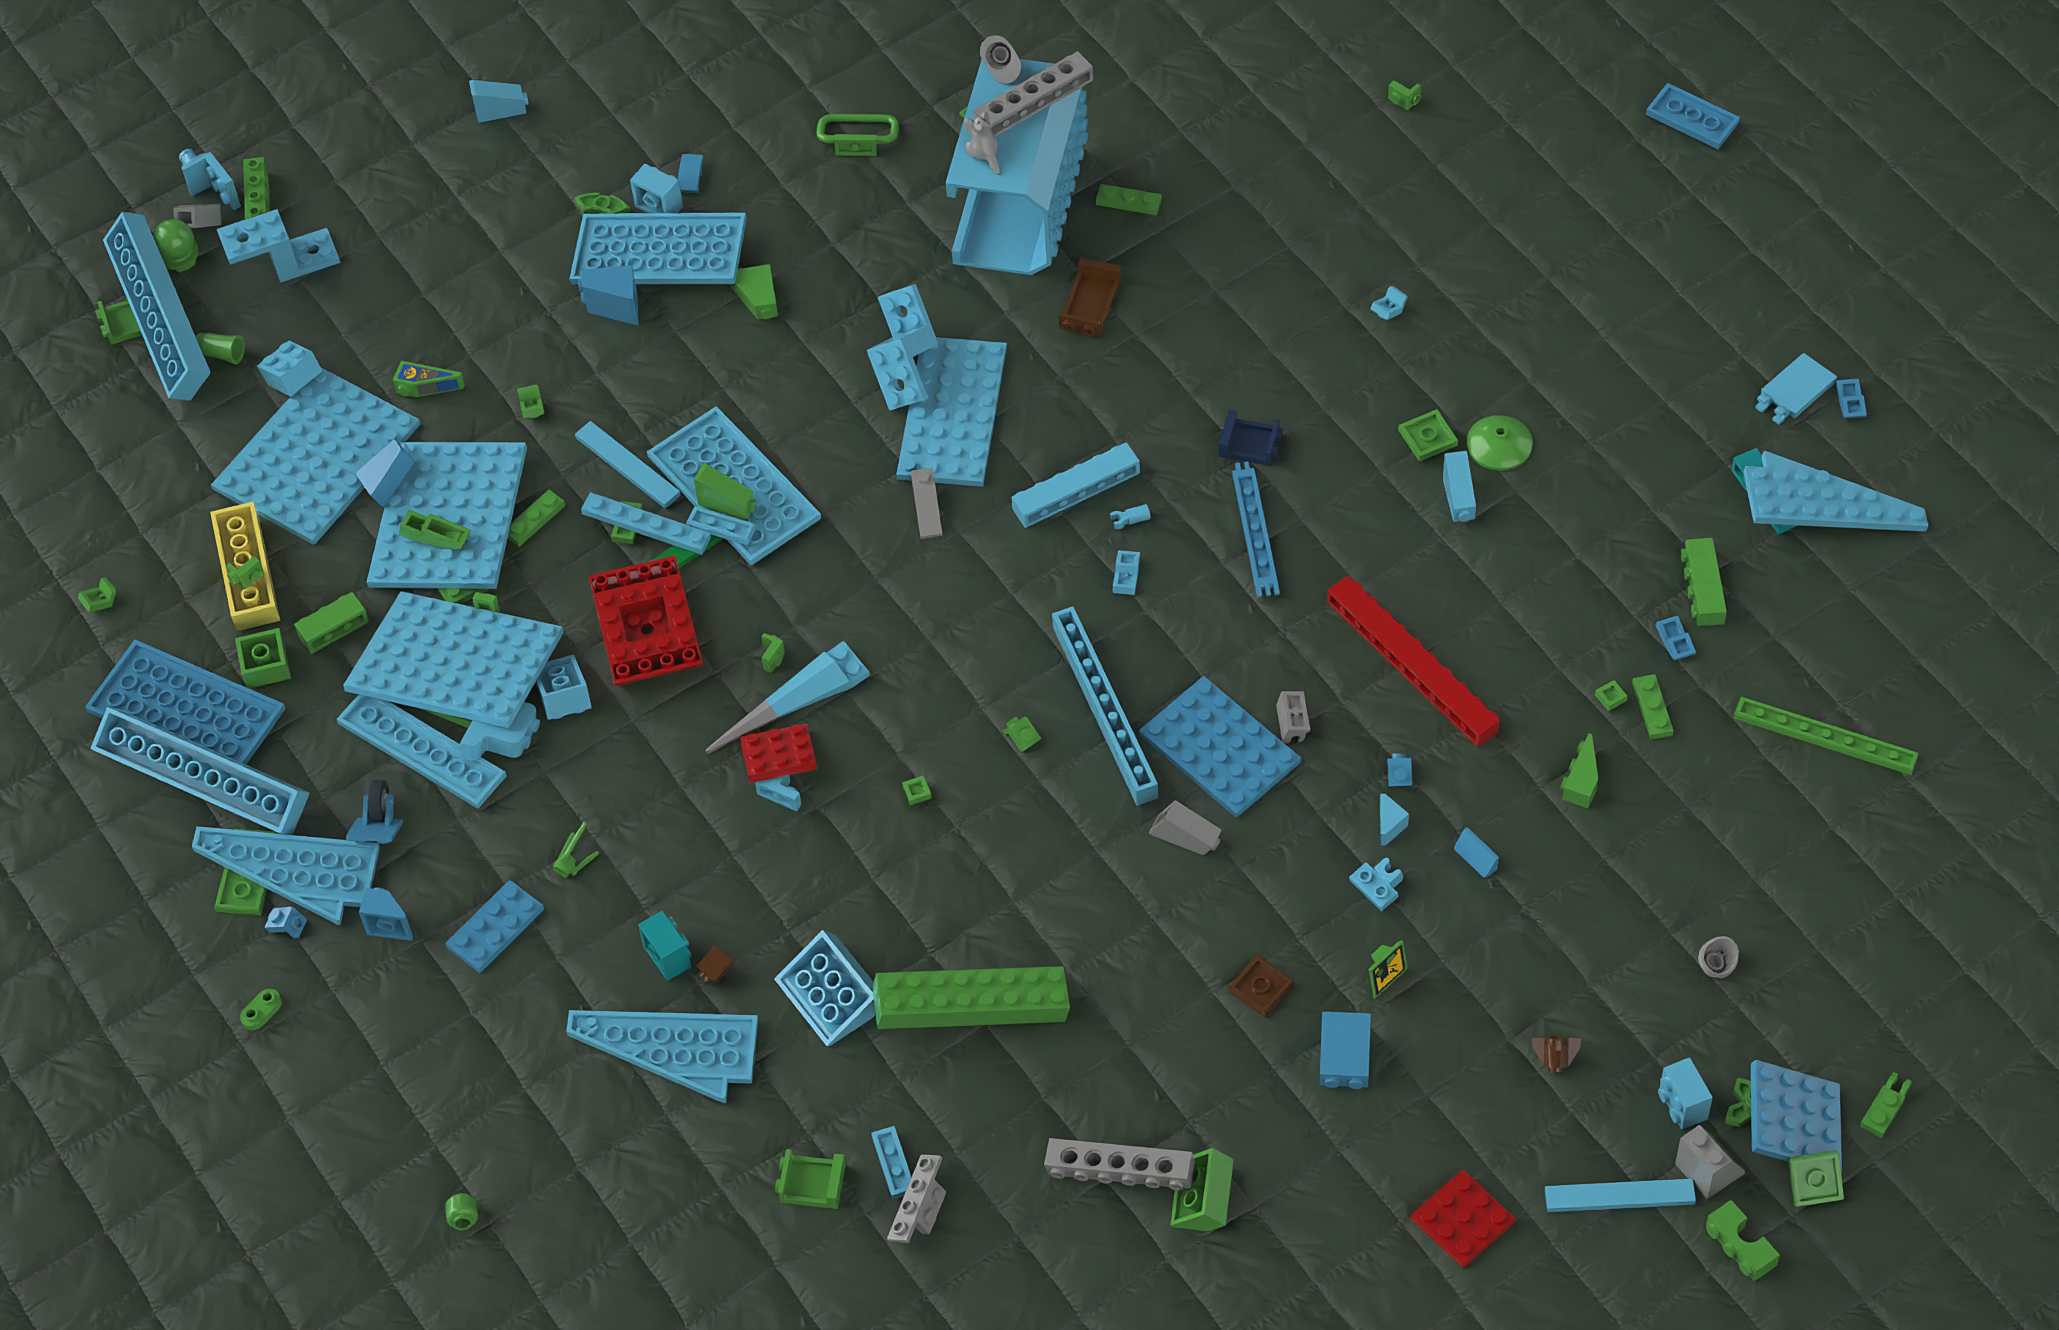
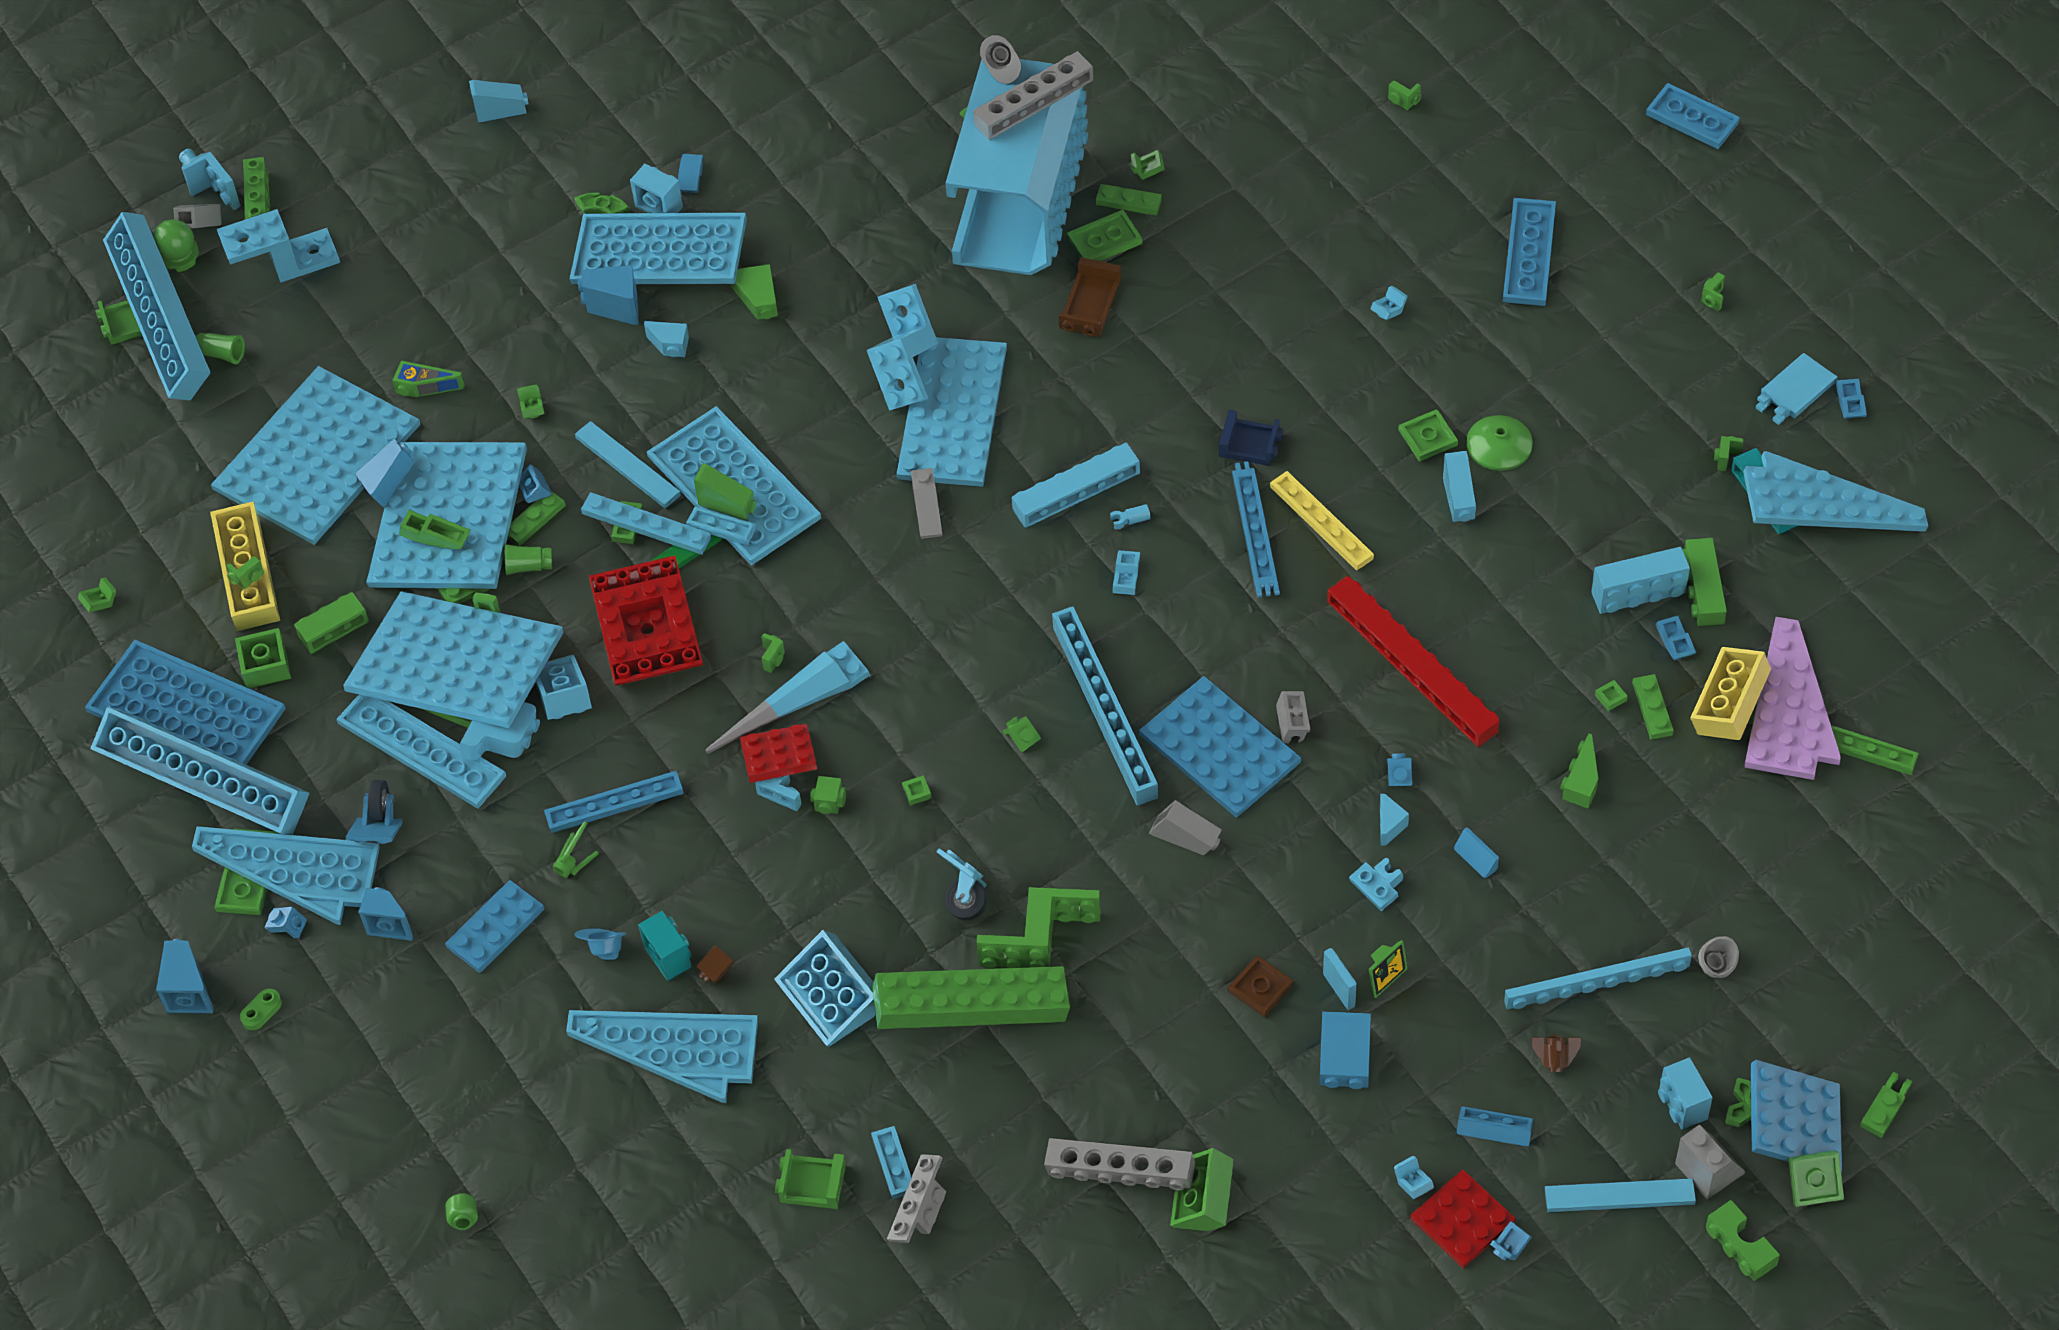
(181, 981): none -> dark azure slope
(289, 368): medium azure brick -> none
(527, 559): none -> bright green plant
(533, 484): none -> dark azure slope
(602, 942): none -> dark azure piece
(613, 801): none -> dark azure plate
(668, 338): none -> medium azure slope
(828, 795): none -> bright green brick
(857, 144): bright green bar -> none
(967, 895): none -> plate
(983, 143): light grey animal -> none
(1042, 908): none -> bright green bracket
(1105, 237): none -> bright green plate
(1147, 165): none -> bright green bracket
(1322, 520): none -> light yellow plate
(1339, 978): none -> medium azure tile
(1412, 1178): none -> medium azure bracket
(1494, 1126): none -> dark azure slope
(1511, 1242): none -> dark azure bracket
(1529, 251): none -> dark azure plate
(1597, 978): none -> medium azure plate
(1640, 580): none -> medium azure brick
(1711, 292): none -> bright green bracket
(1728, 446): none -> bright green bracket
(1730, 693): none -> light yellow brick
(1790, 715): none -> lavender wing

